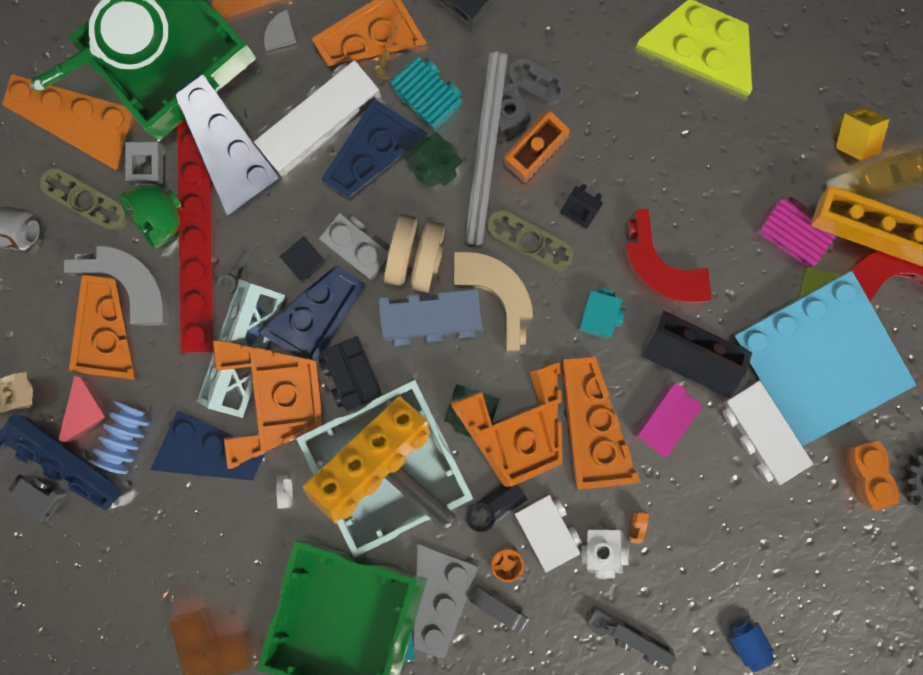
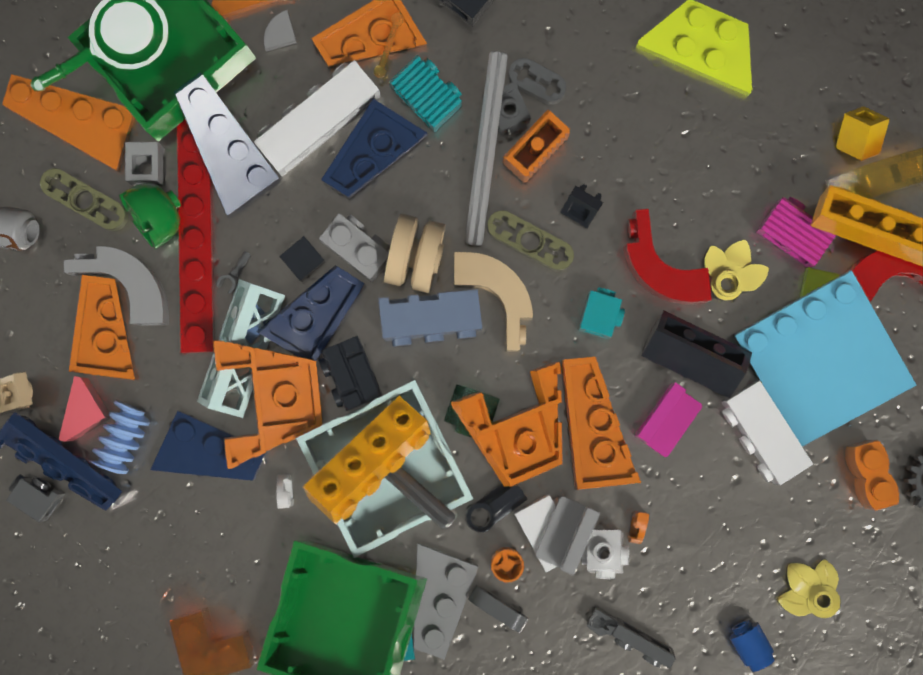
(434, 161): clear green brick -> none
(567, 535): none -> light grey panel
(736, 267): none -> light yellow plate
(808, 586): none -> light yellow plate

